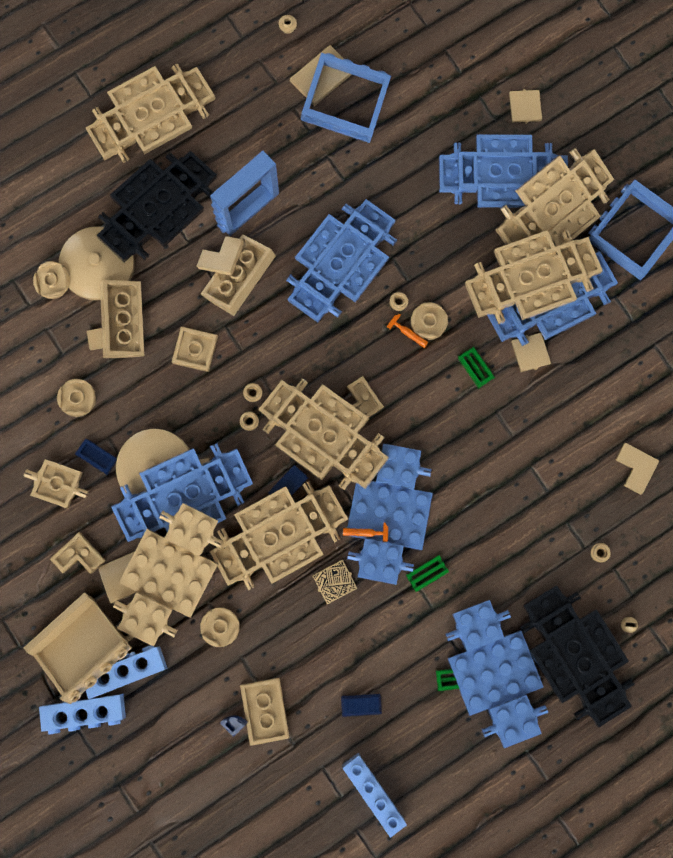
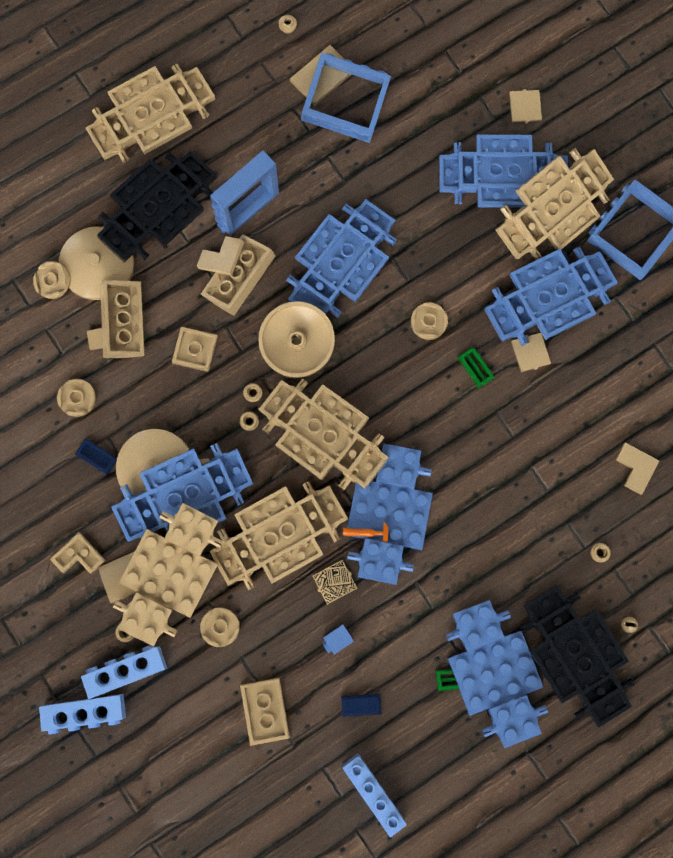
(56, 483): tan plate -> none
(78, 648): tan panel -> none
(233, 724): dark blue tile -> none
(292, 480): dark blue tile -> none
(296, 339): none -> tan dish
(337, 640): none -> medium blue brick
(365, 397): tan tile -> none
(398, 295): tan plate -> none
(406, 331): orange piece -> none
(441, 565): green tile -> none
(533, 276): tan piece -> none

